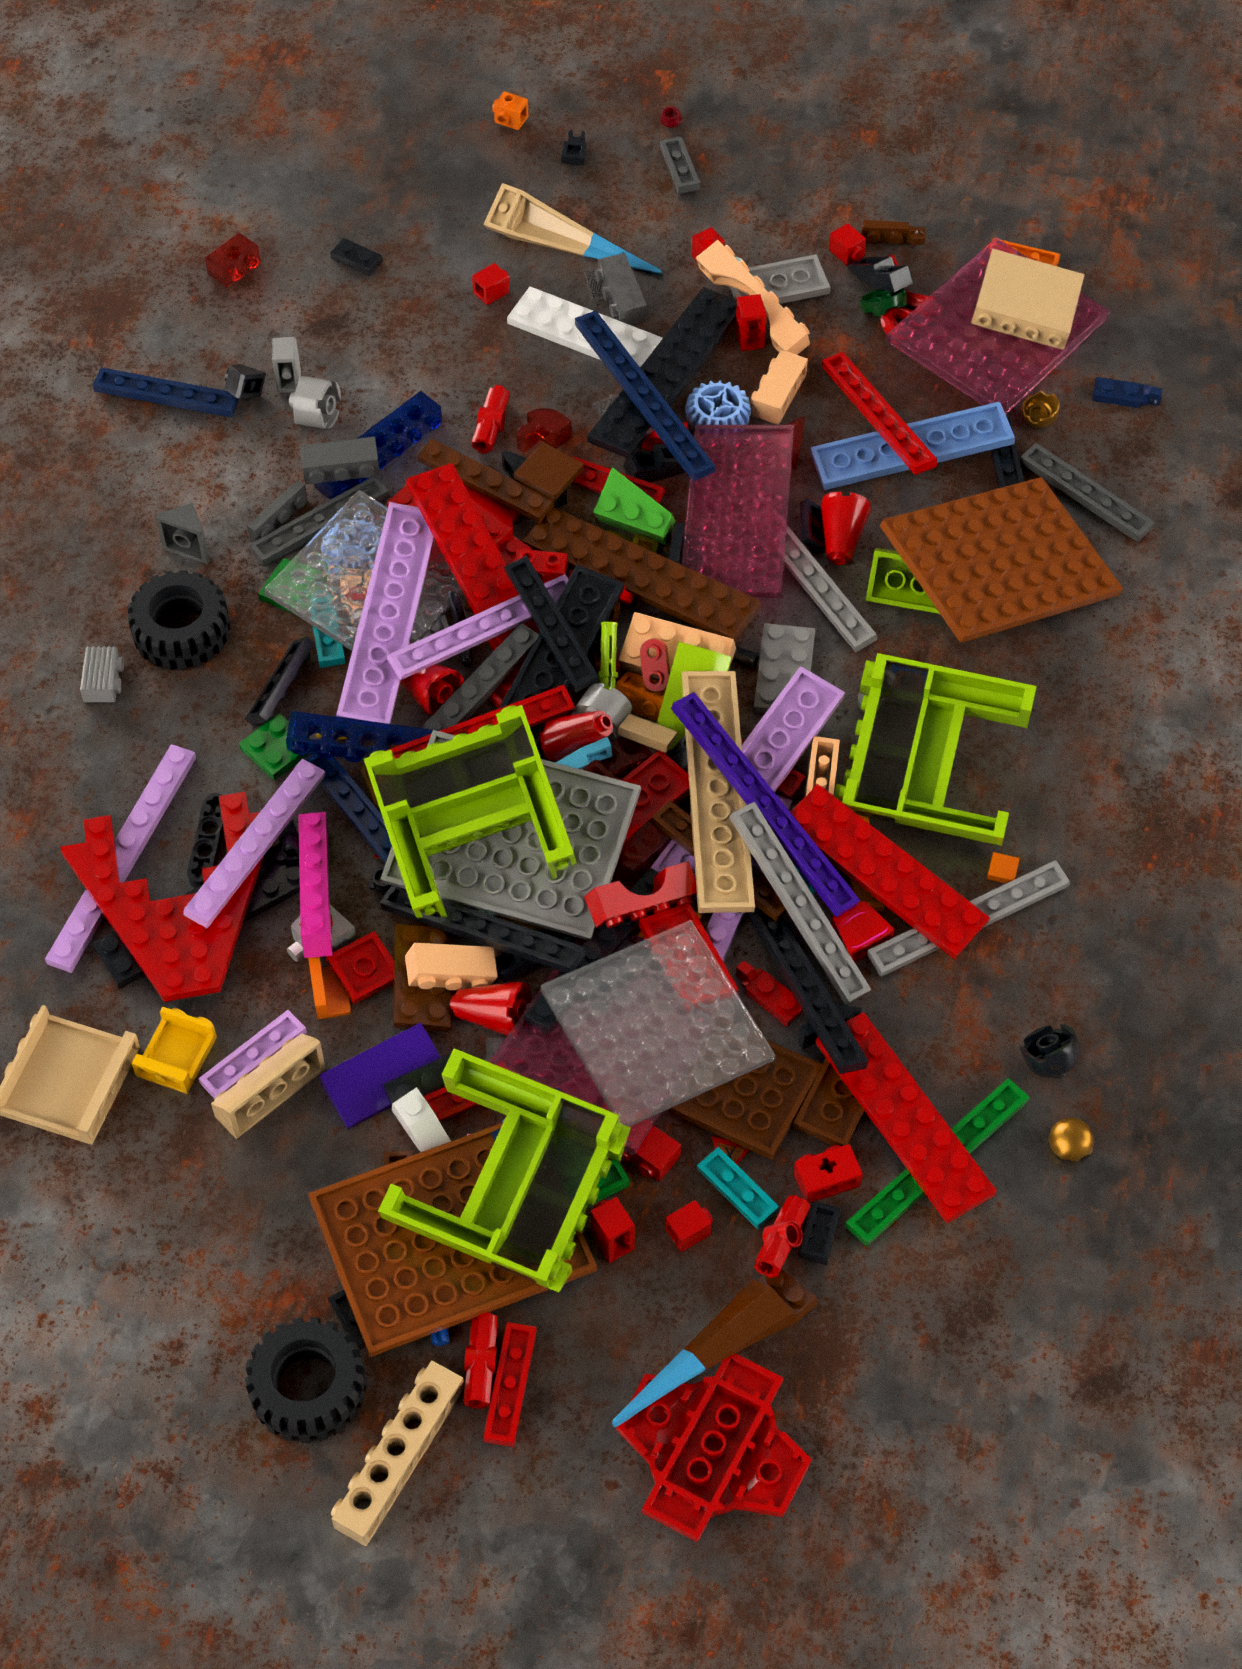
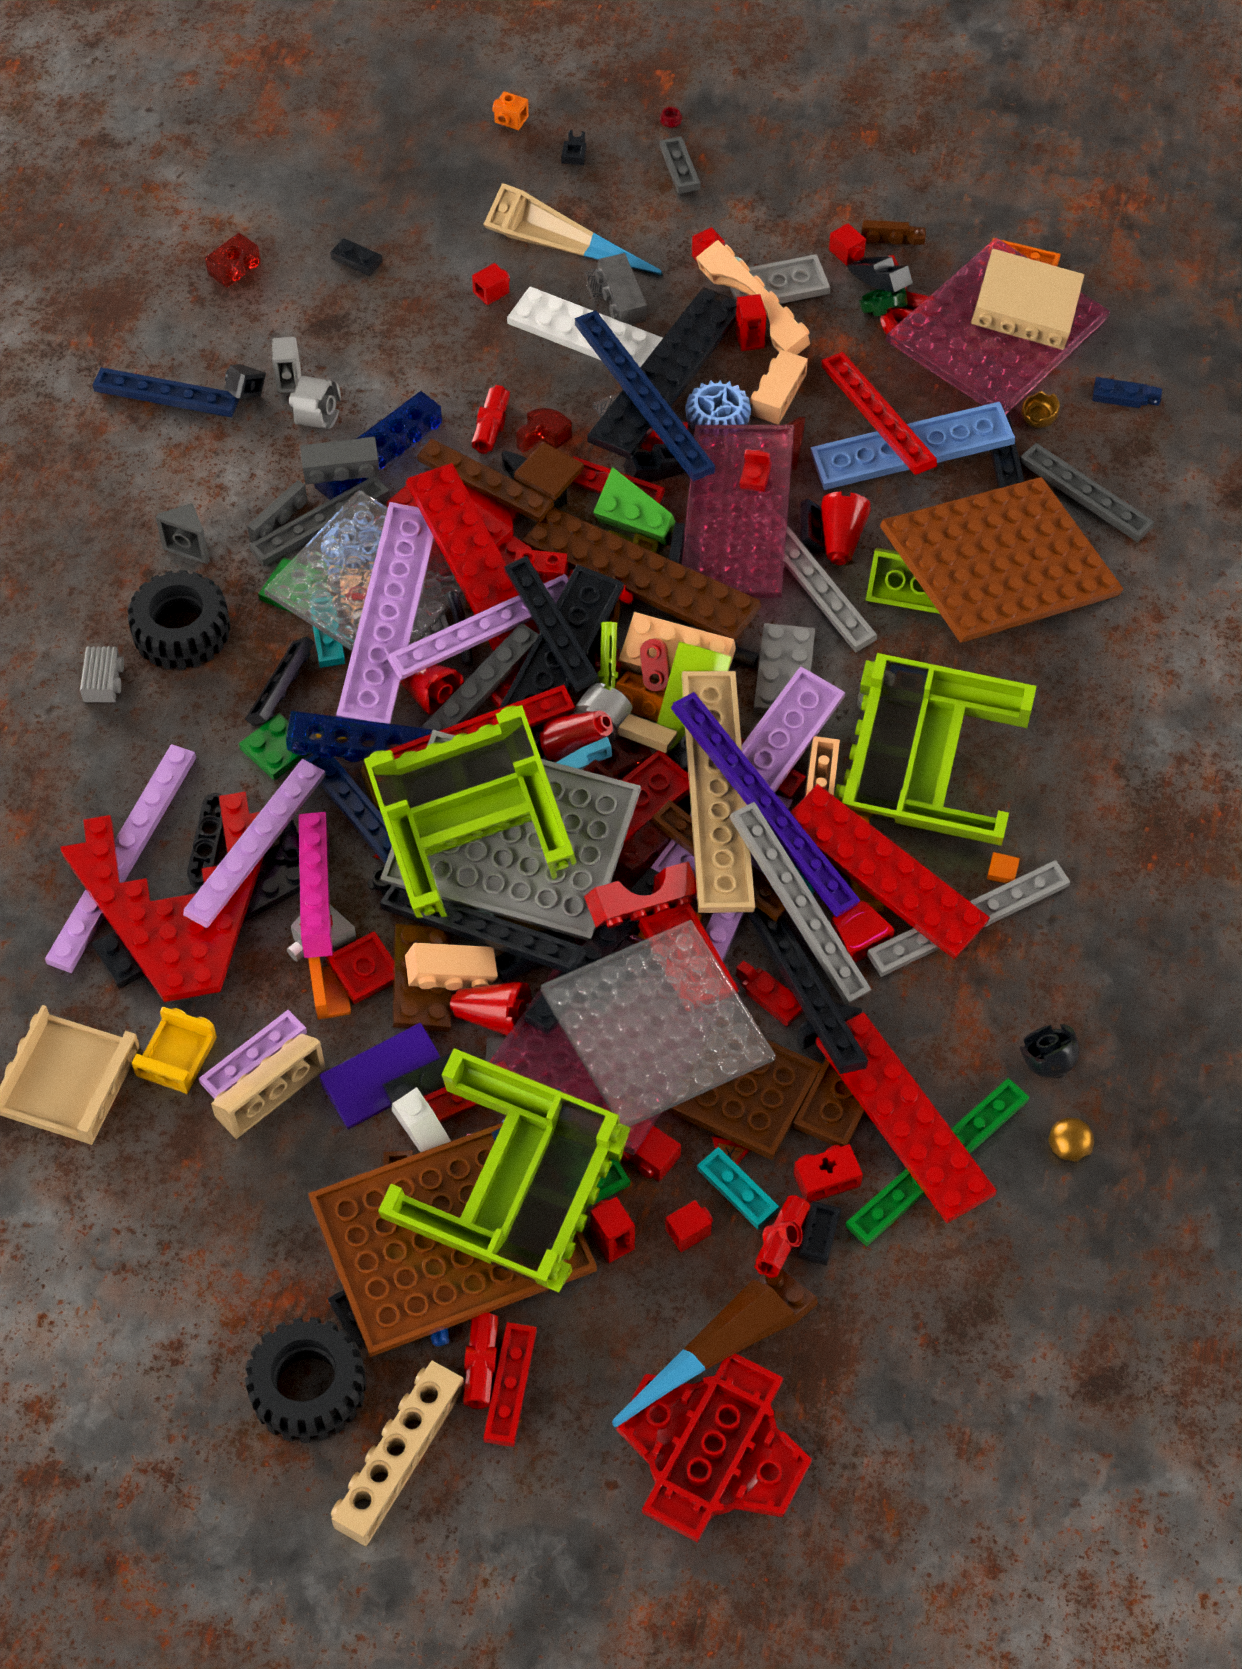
(755, 470): none -> red bracket

